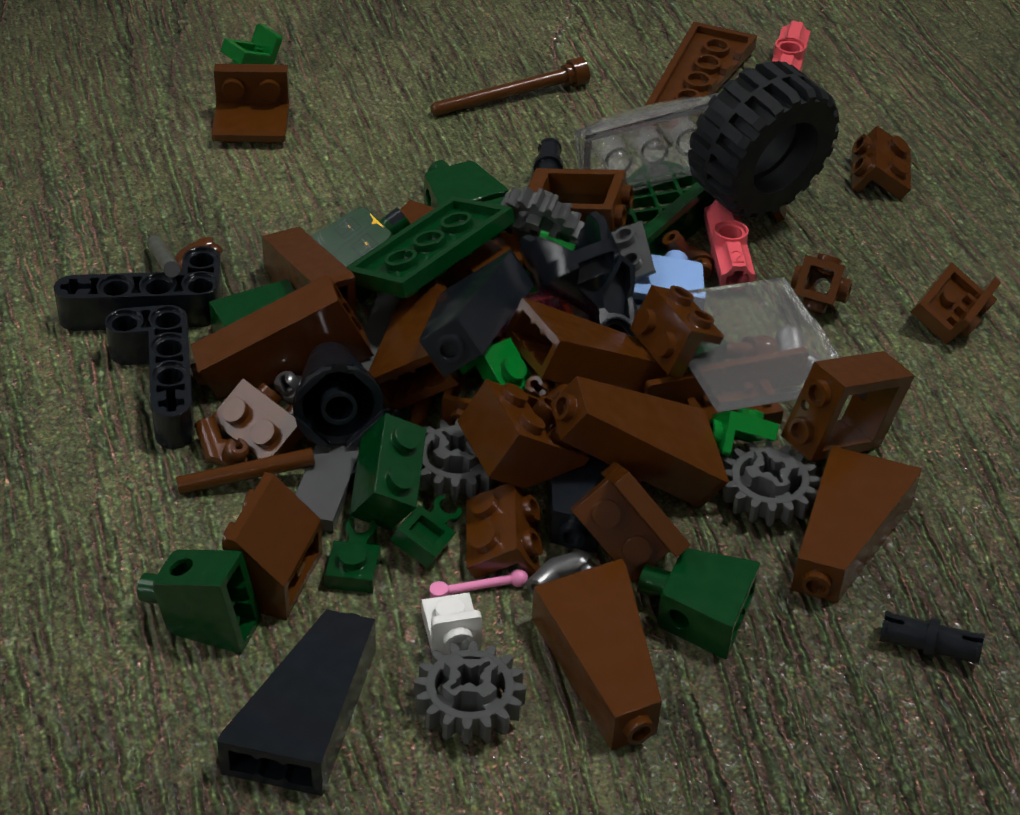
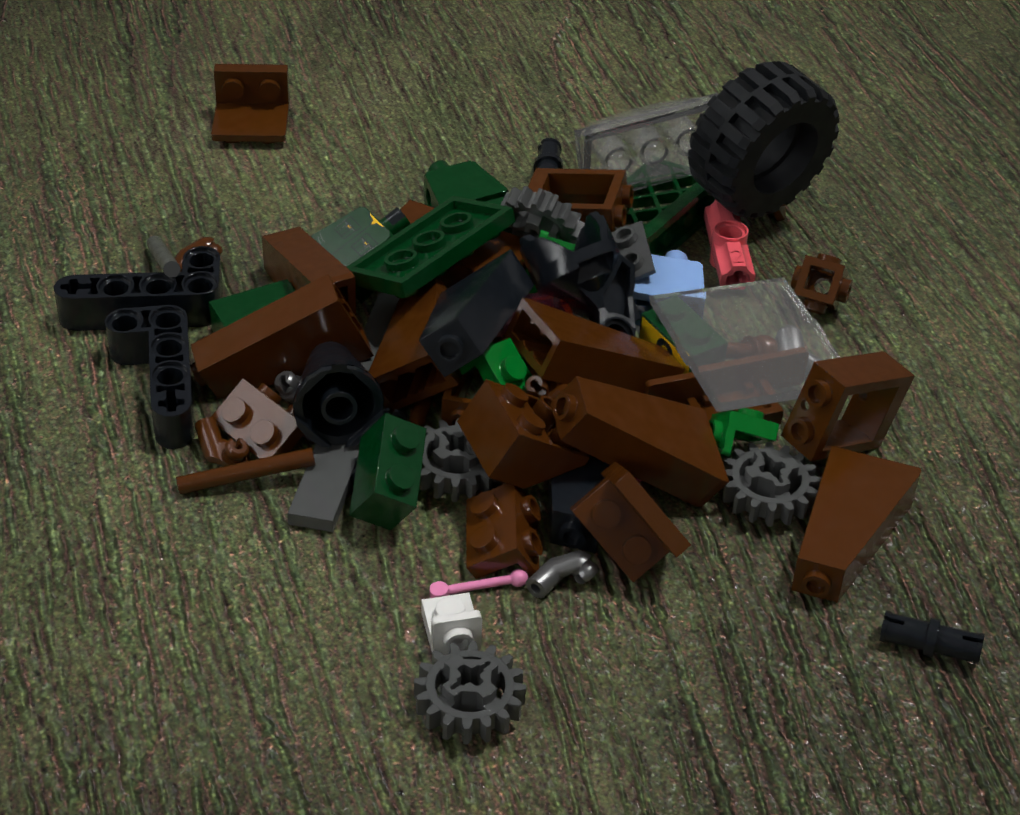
(205, 597): dark green torso -> none
(261, 49): green bracket -> none
(278, 544): reddish brown slope -> none
(303, 710): black slope -> none
(356, 562): dark green plate -> none
(426, 532): dark green plate -> none
(573, 73): reddish brown piece -> none
(602, 649): reddish brown slope -> none
(673, 328): reddish brown bracket -> none
(675, 241): reddish brown arm -> none
(703, 62): reddish brown wing -> none
(703, 597): dark green torso -> none
(792, 44): coral piece -> none
(883, 160): reddish brown bracket -> none
(953, 304): reddish brown bracket -> none

